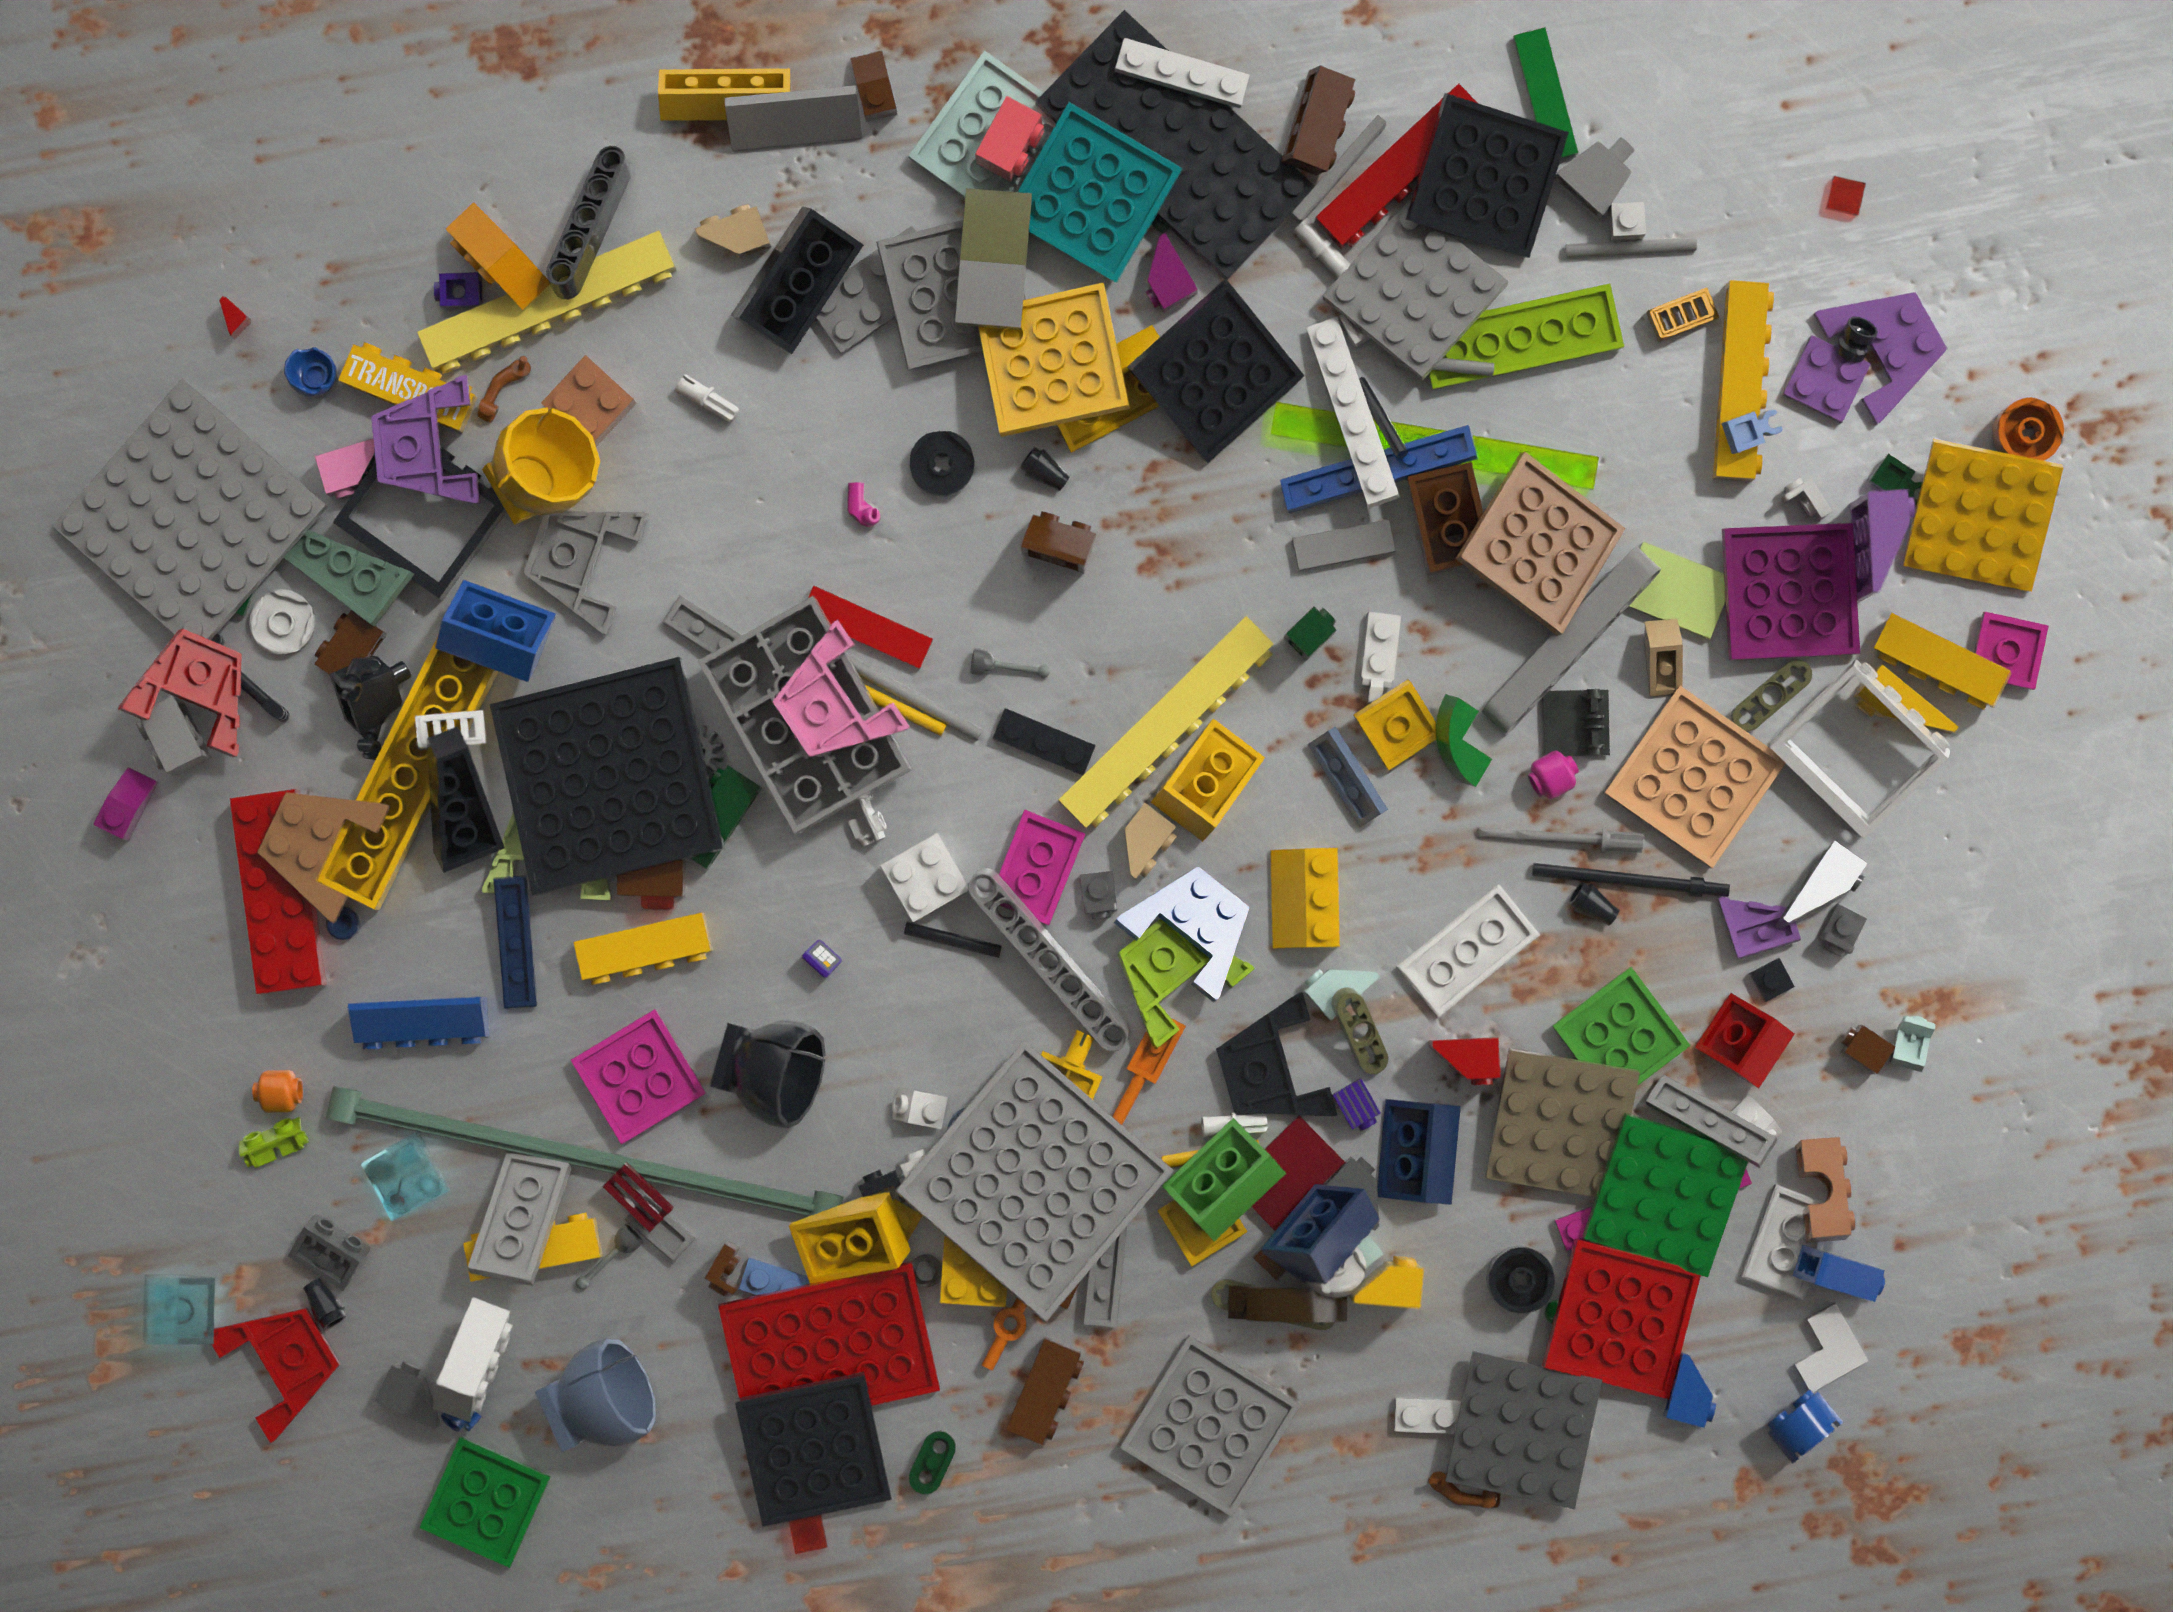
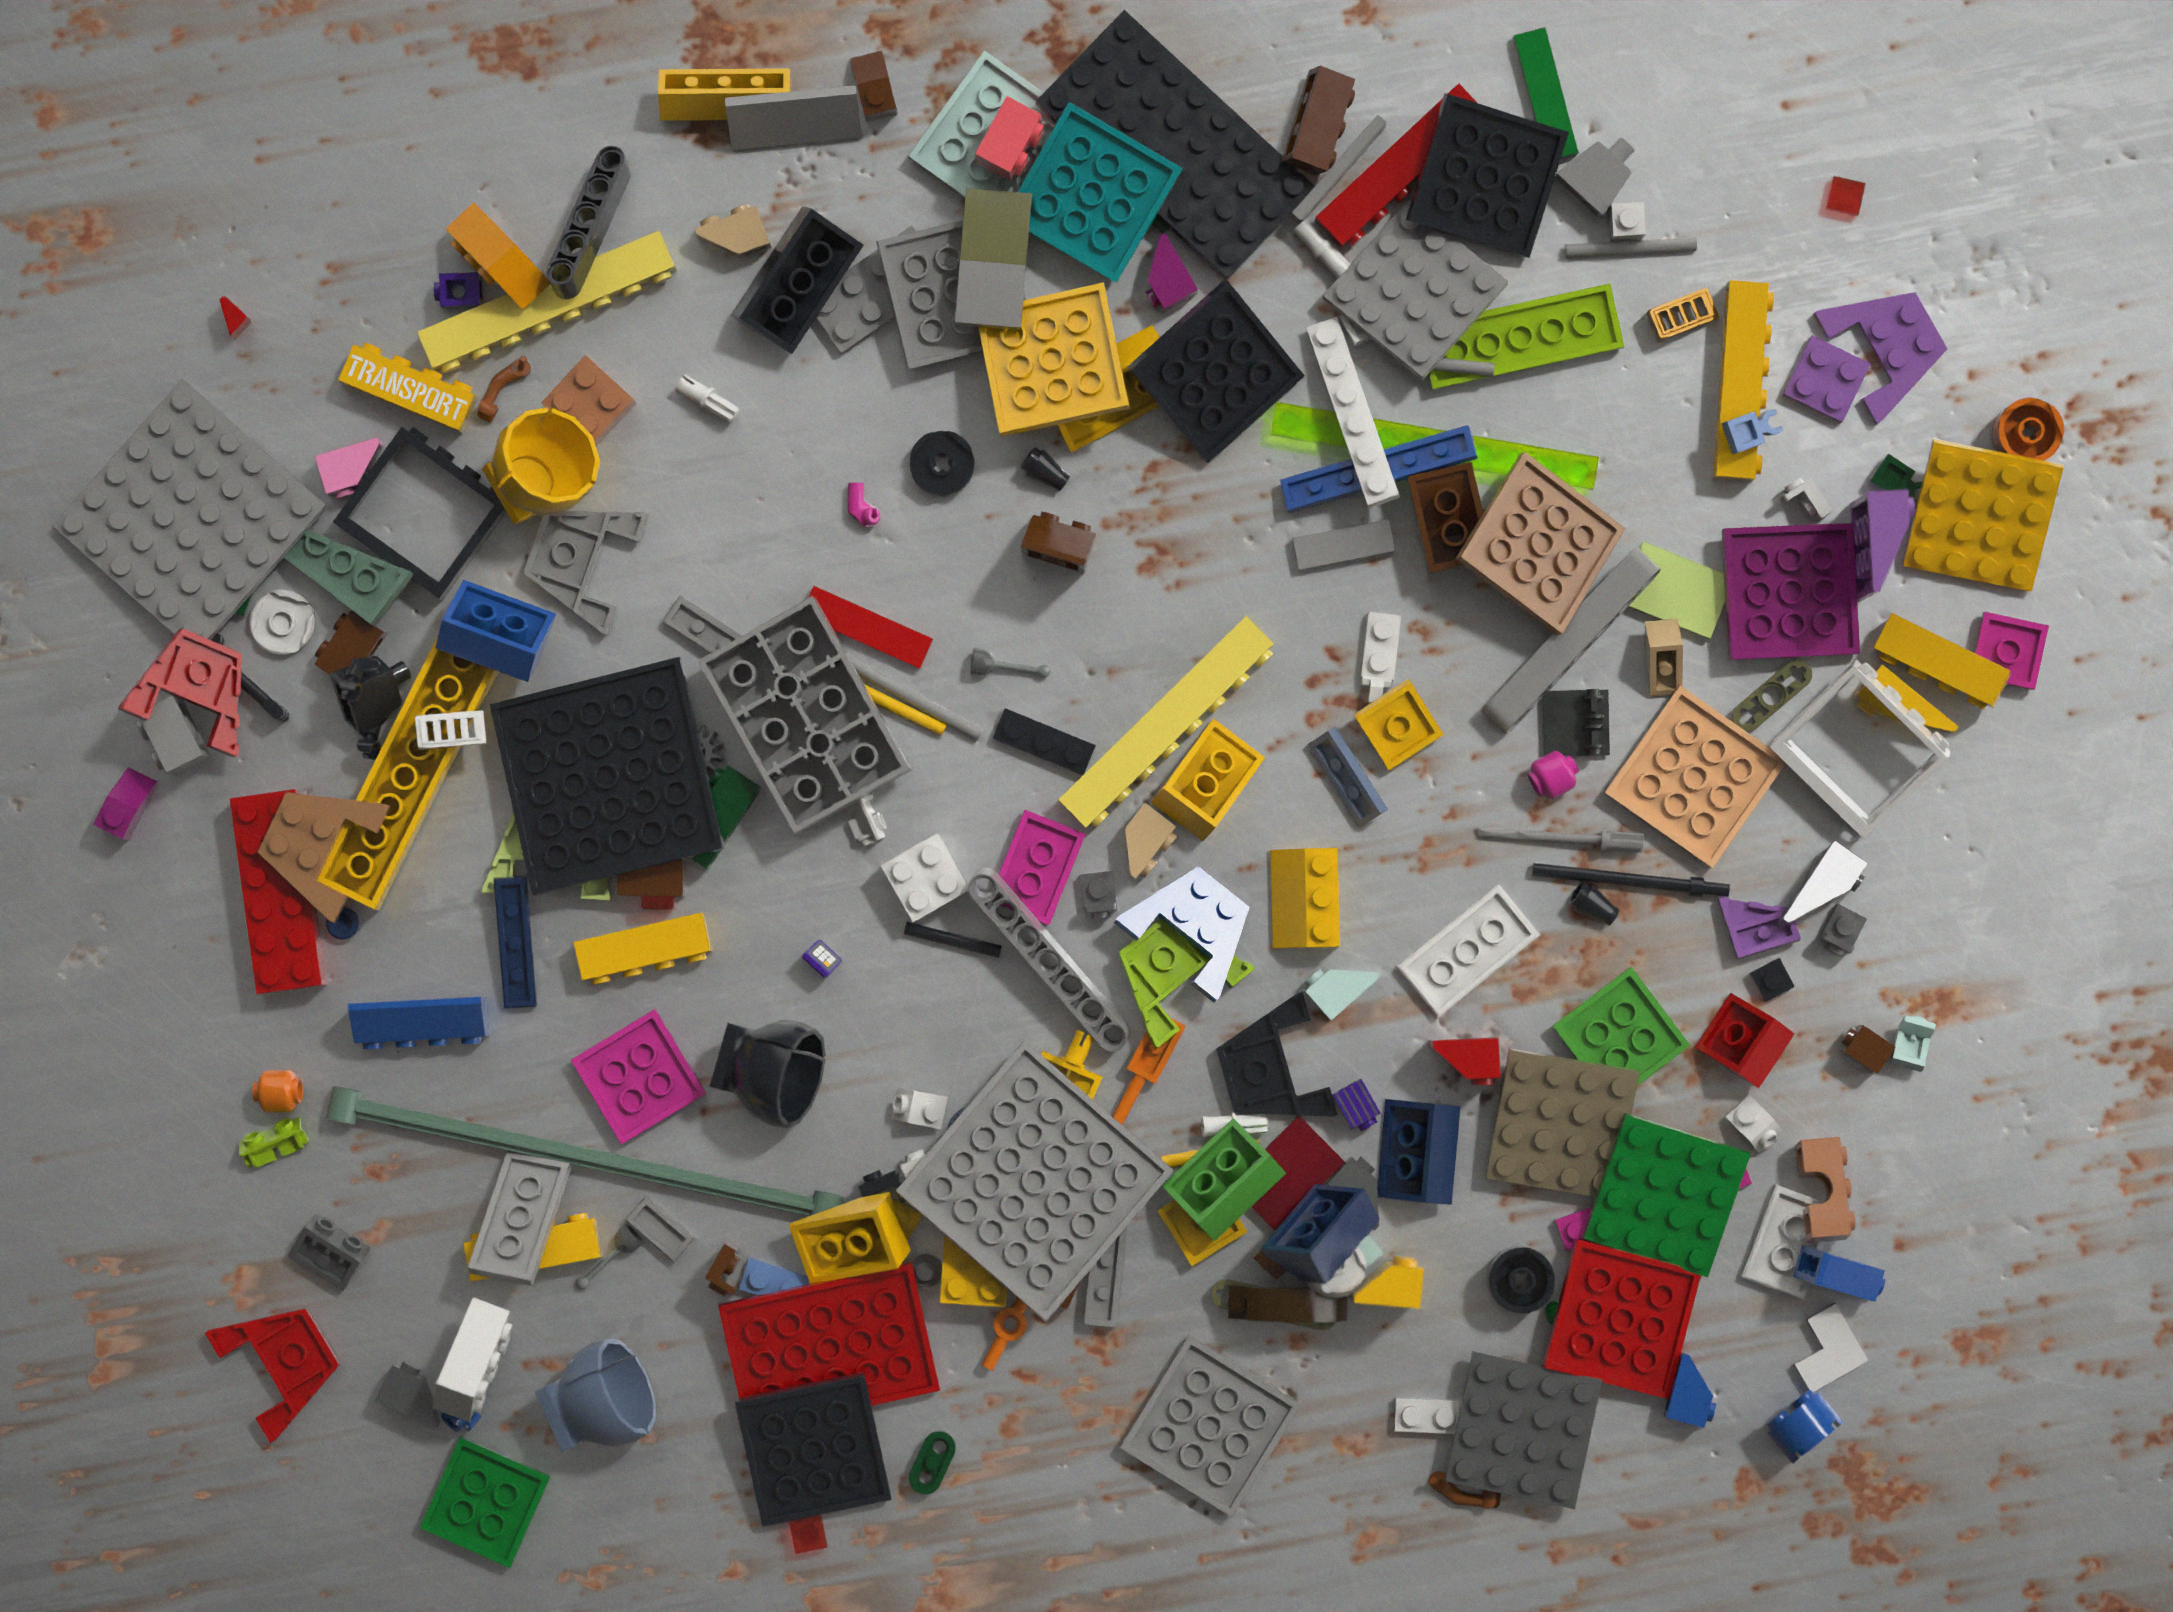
(178, 1309): clear light blue slope -> none
(310, 372): blue hair -> none
(324, 1305): black cone -> none
(405, 1176): clear light blue slope -> none
(410, 444): medium lavender wing -> none
(459, 808): black wedge -> none
(629, 1205): dark red tile -> none
(821, 710): bright pink wing -> none
(1045, 1391): reddish brown brick -> none
(1182, 73): white plate -> none
(1311, 632): dark green brick -> none
(1348, 1024): olive beam -> none
(1383, 421): black bar -> none
(1460, 757): green brick -> none
(1711, 1121): light grey plate -> none
(1857, 336): black wheel -> none

